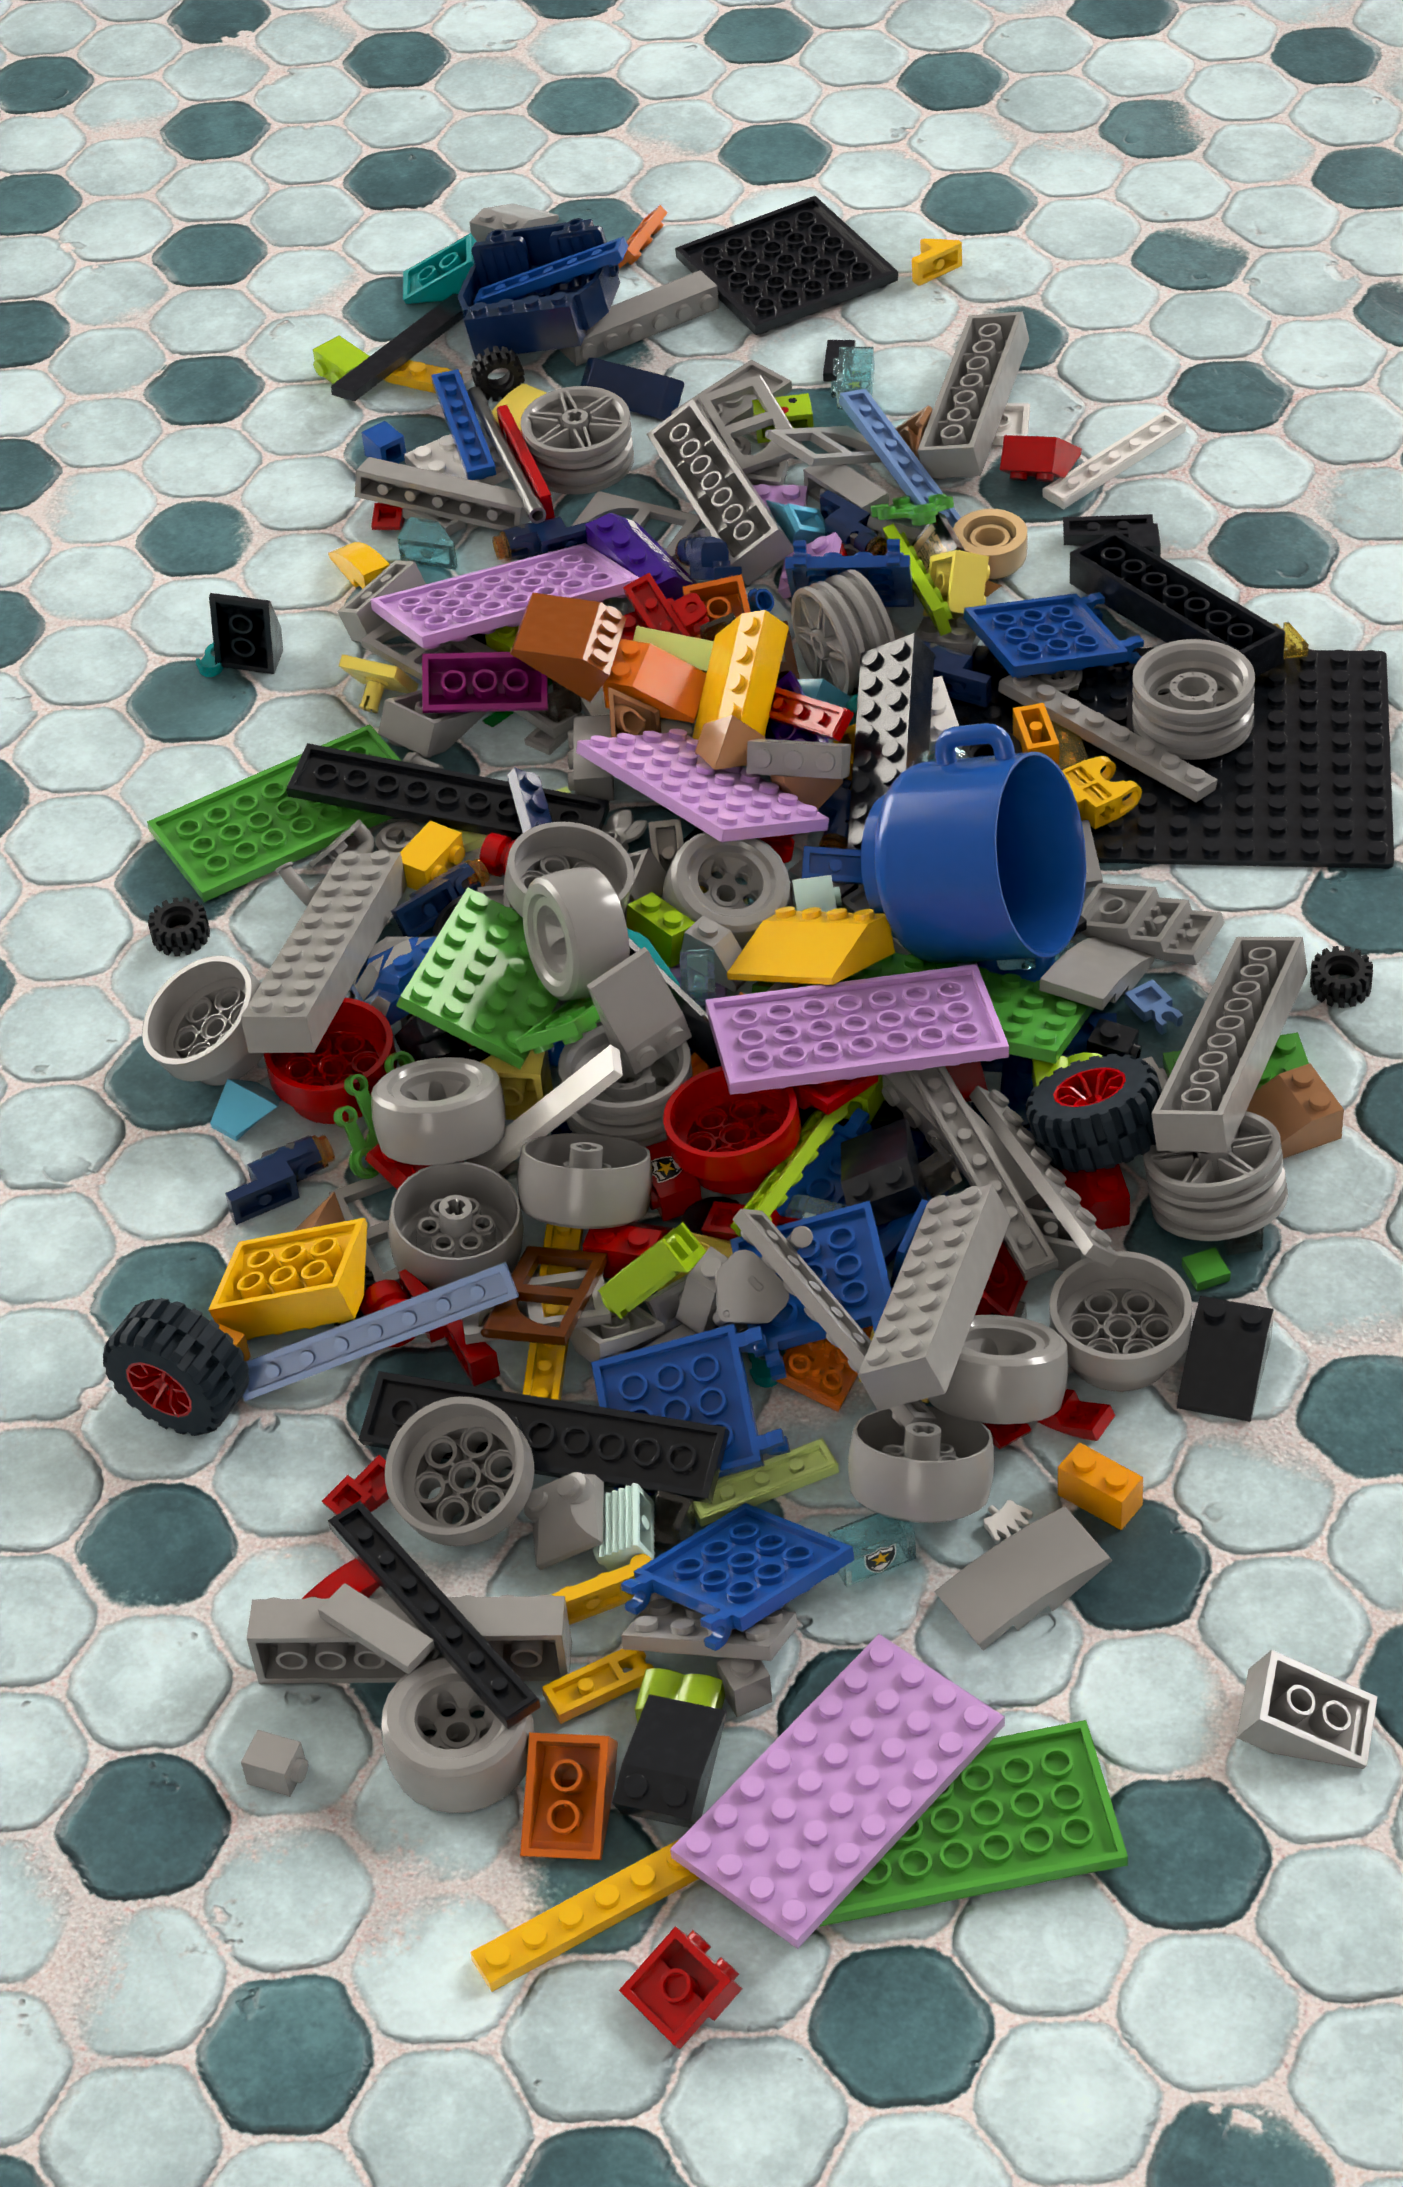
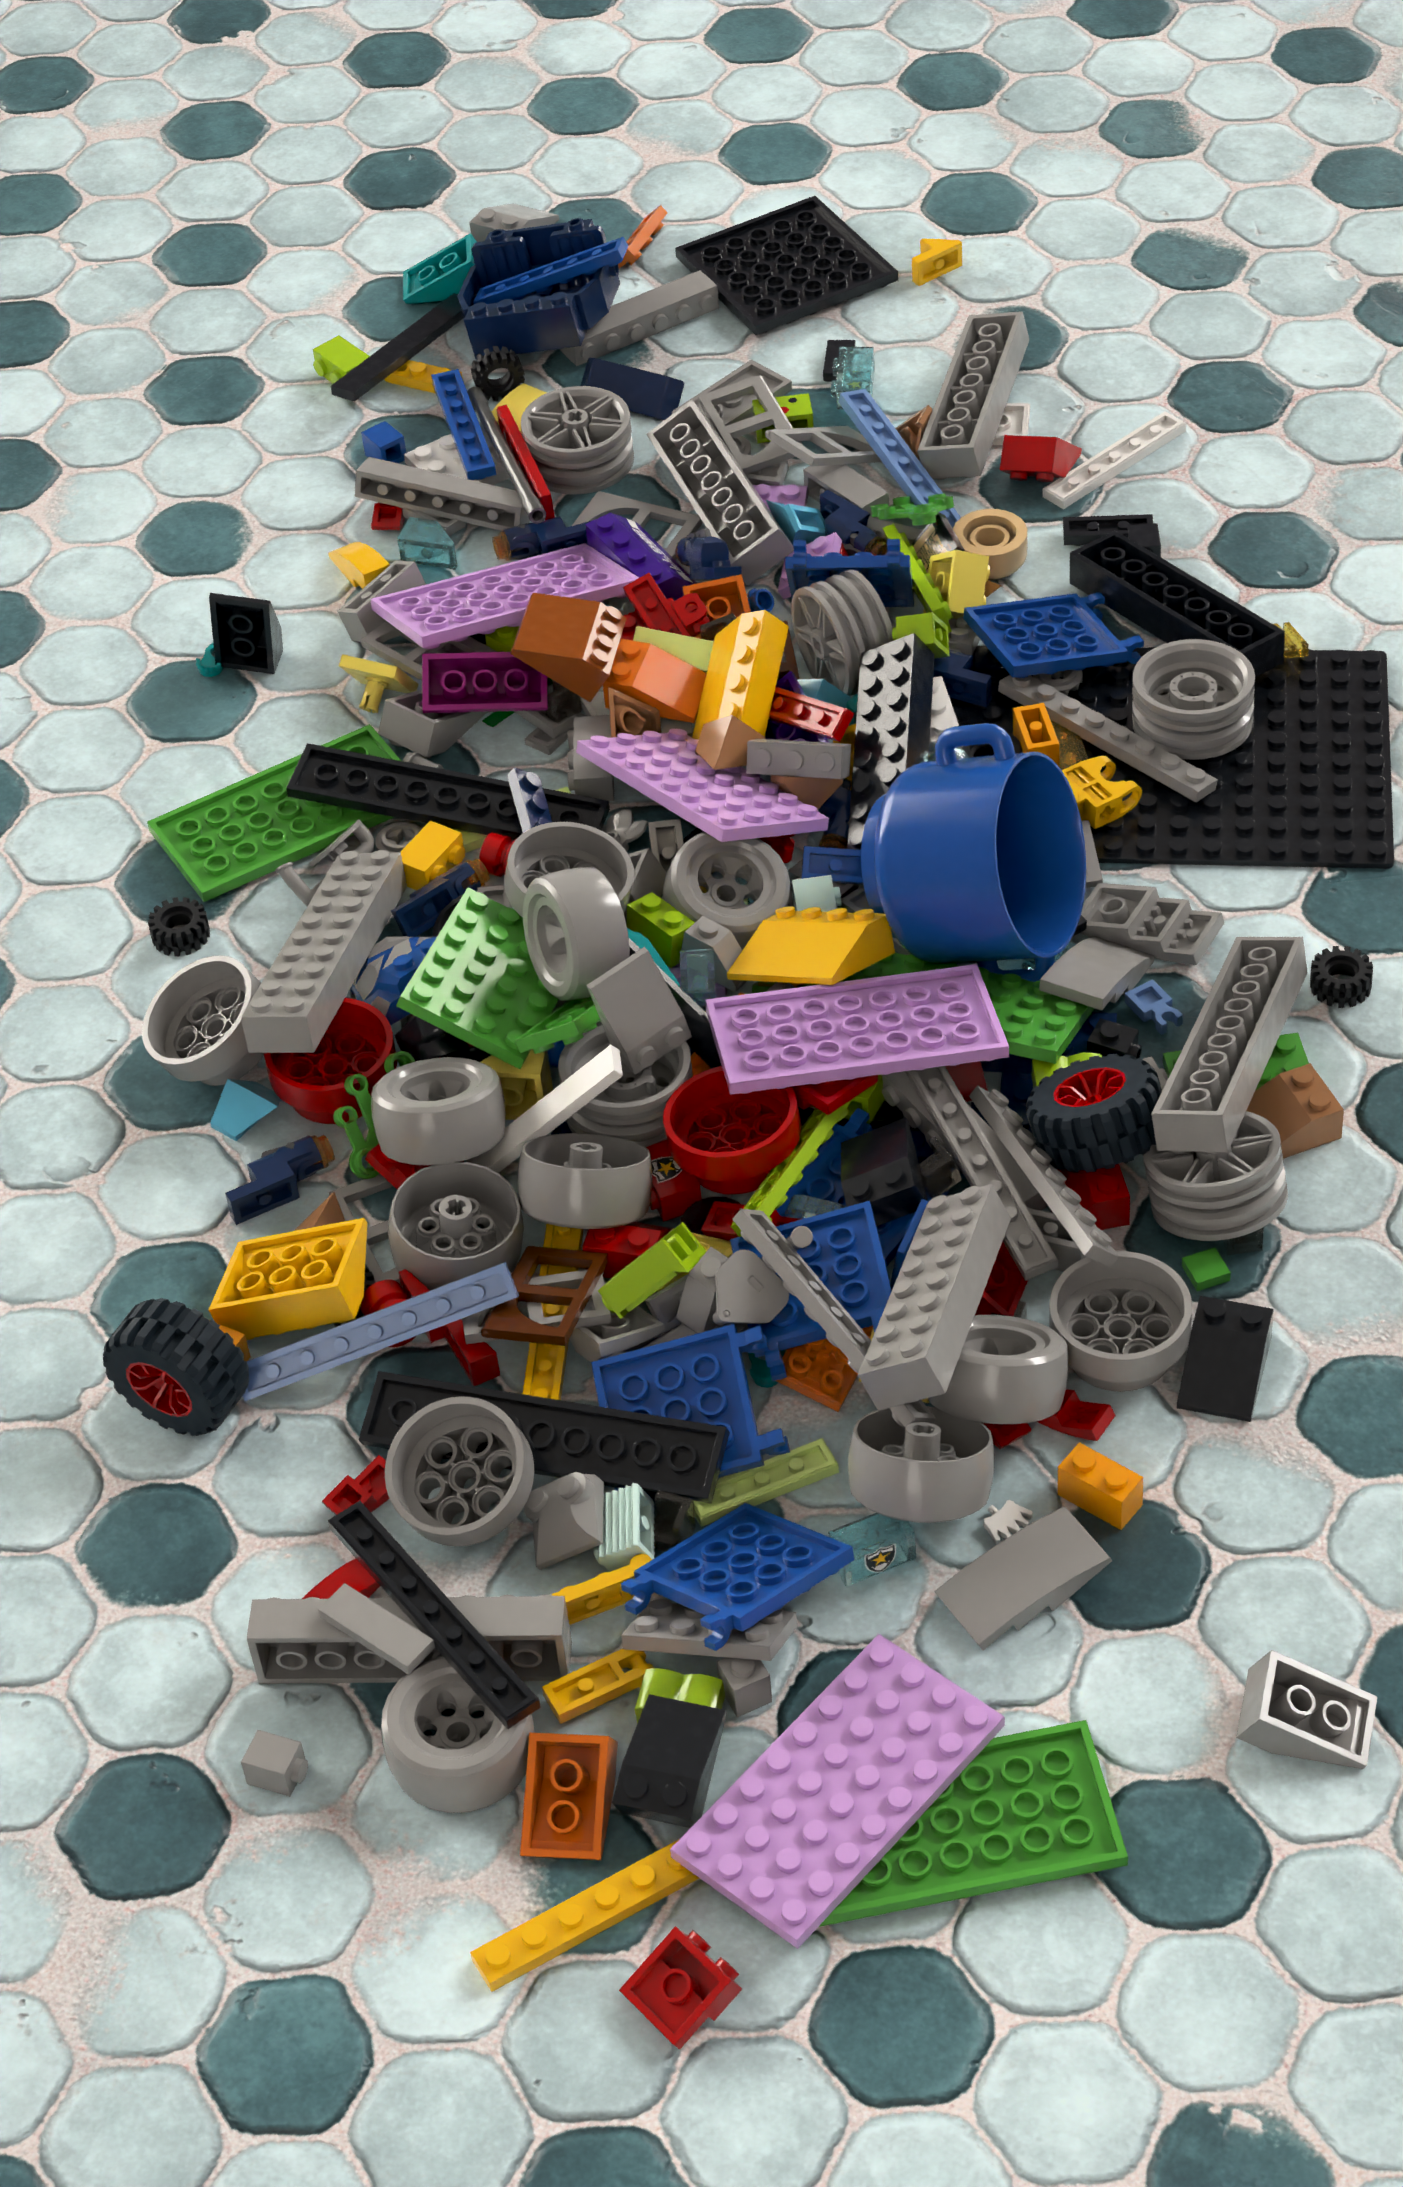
(928, 628): none -> lime brick

